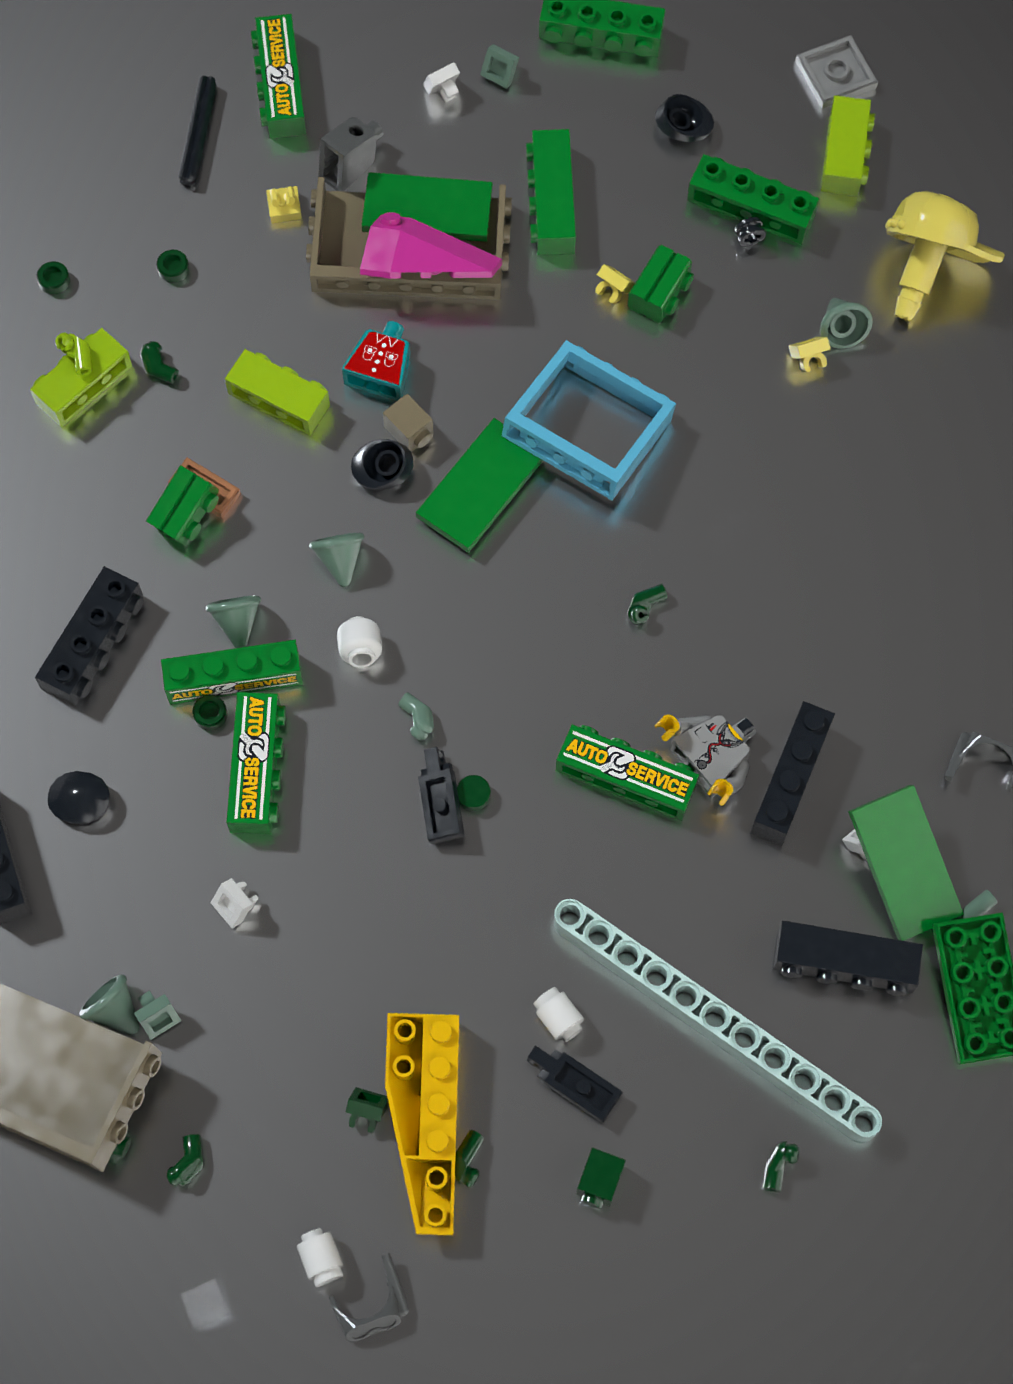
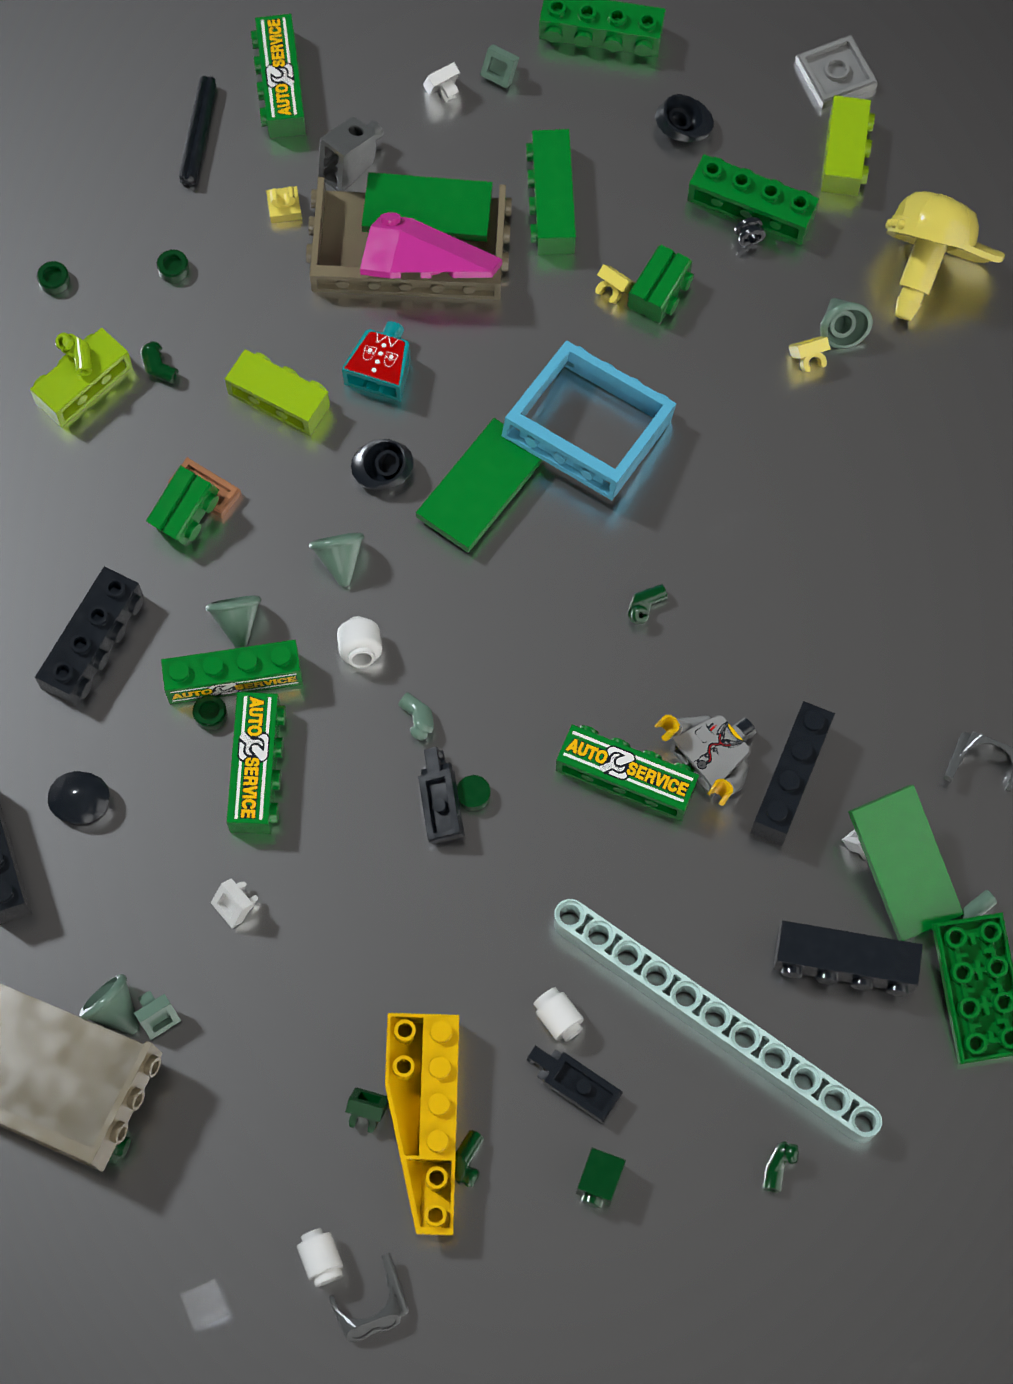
(190, 1164): dark green arm -> none
(408, 423): dark tan brick -> none

